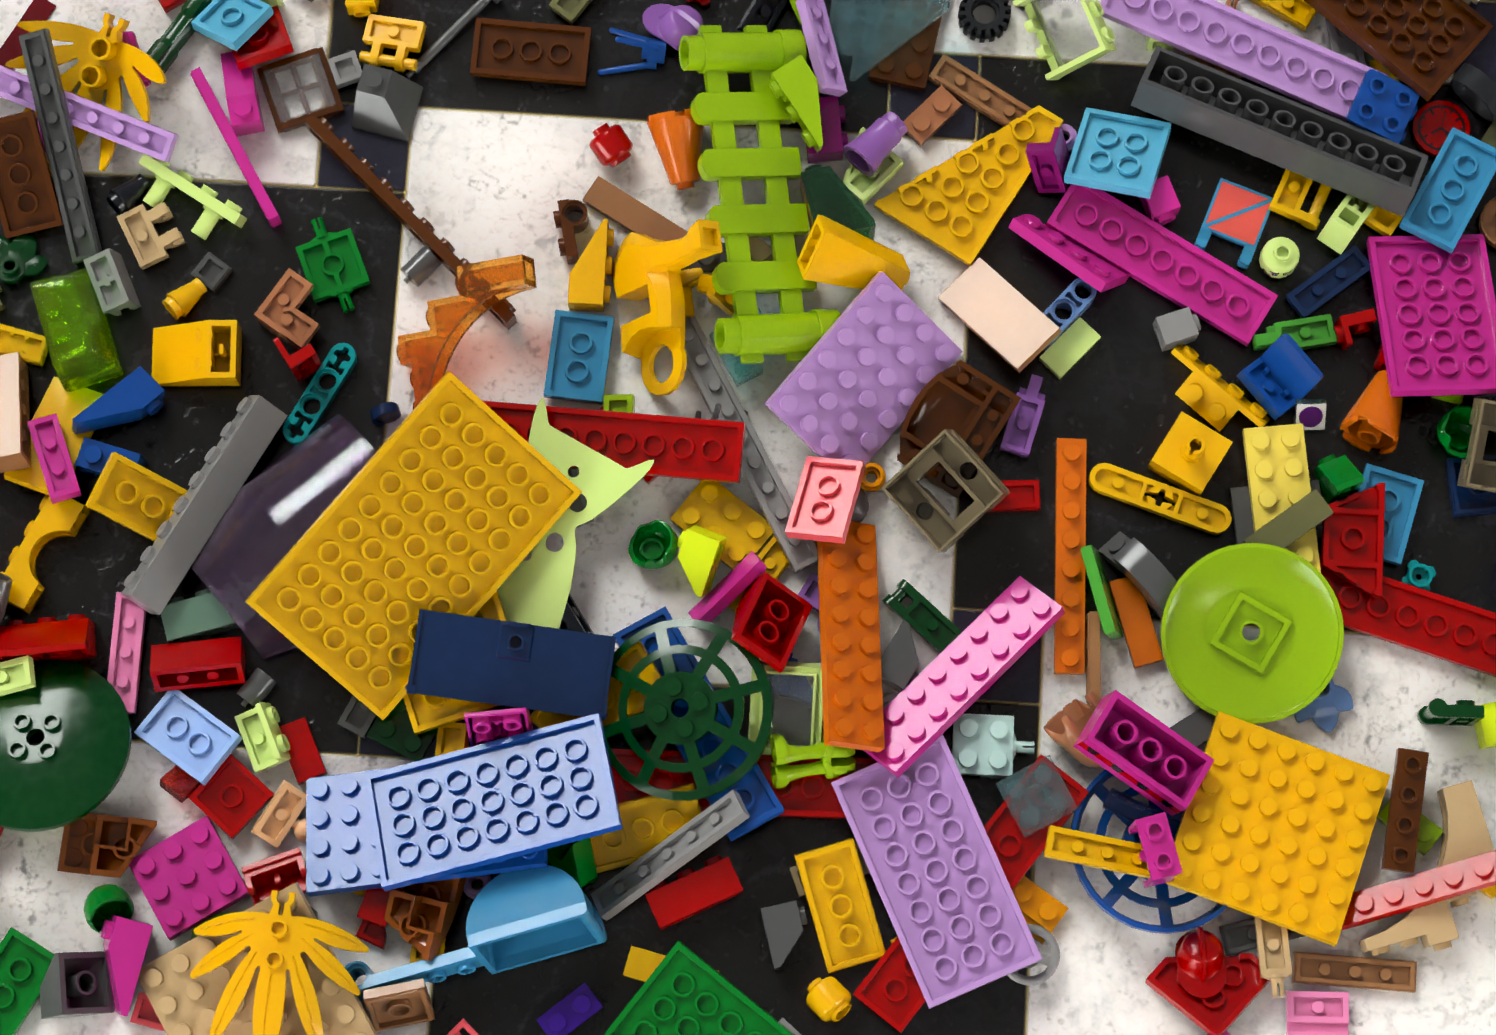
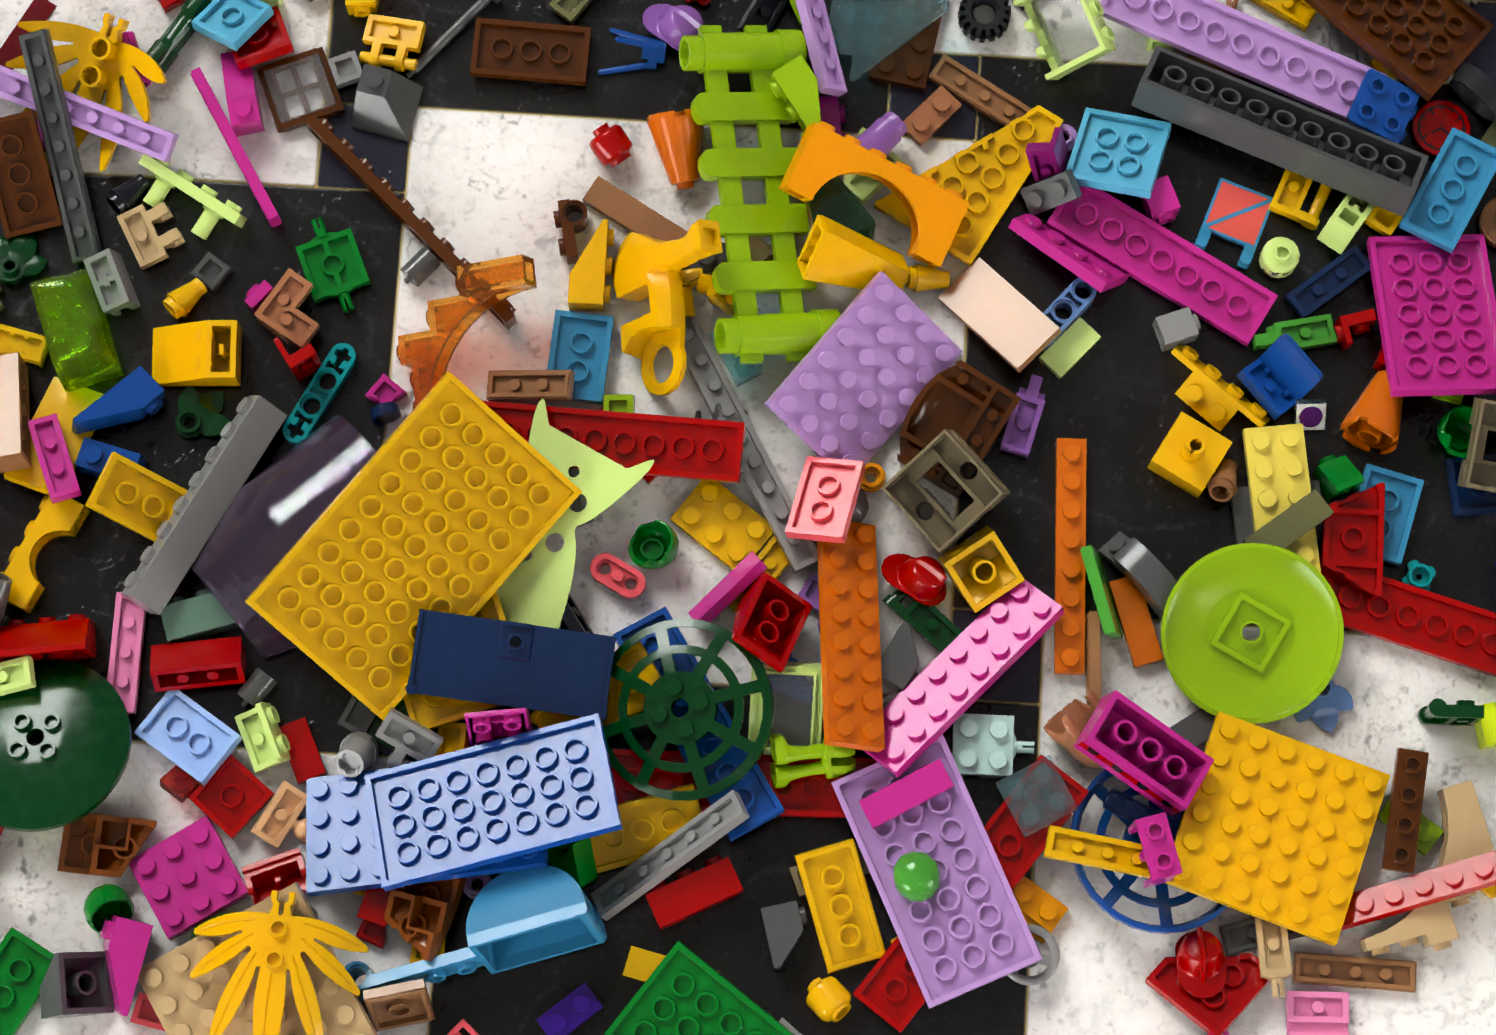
(202, 409): none -> dark green plate
(257, 295): none -> dark pink plate
(356, 753): none -> light grey piece
(385, 391): none -> dark pink tile
(407, 738): none -> light grey plate
(530, 385): none -> medium nougat tile
(619, 575): none -> coral plate
(700, 556): neon yellow slope -> none
(906, 793): none -> dark pink tile
(916, 876): none -> bright green hair
(918, 577): none -> red piece
(927, 278): none -> yellow cone
(931, 210): none -> light orange arch
(981, 568): none -> yellow slope
(1023, 496): red tile -> none
(1051, 192): none -> dark grey plate
(1188, 508): yellow piece -> none
(1224, 481): none -> medium nougat cone

